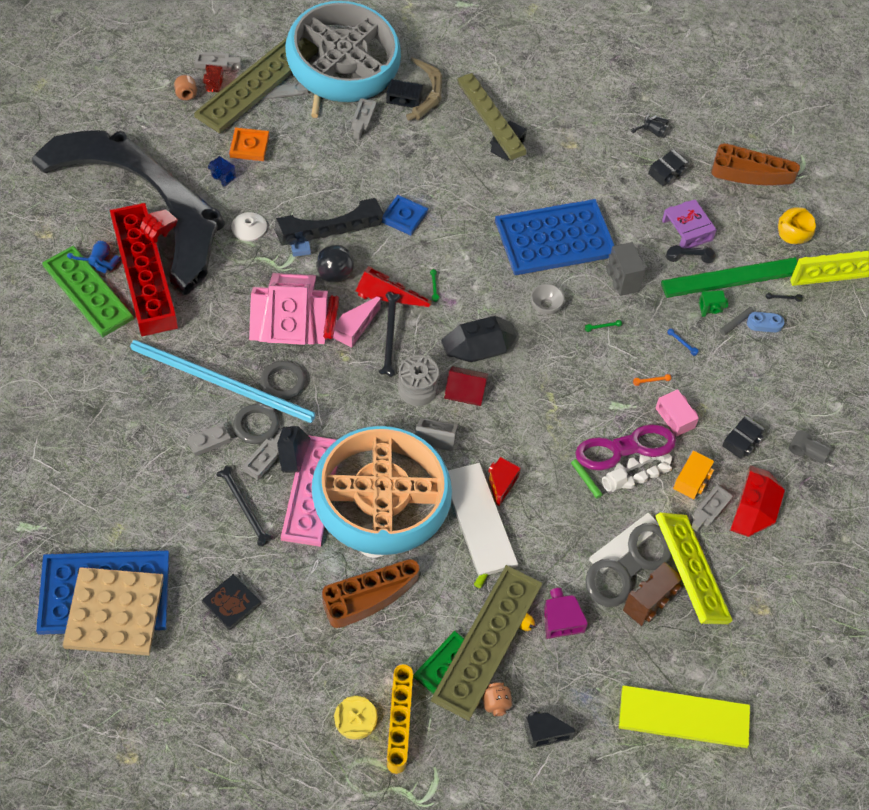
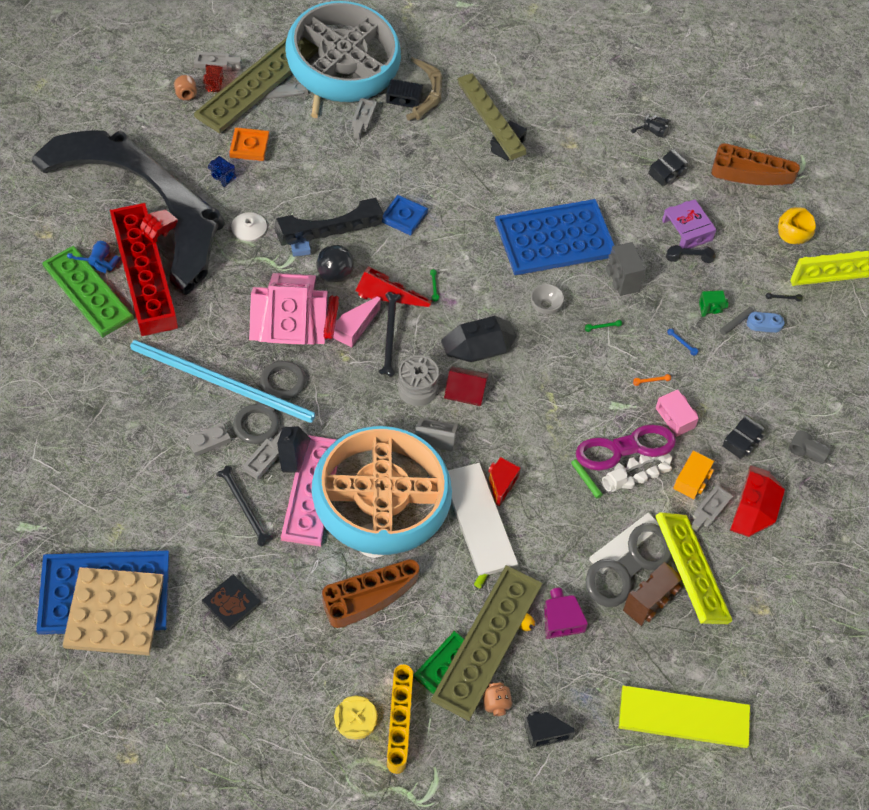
(729, 277): green tile -> none

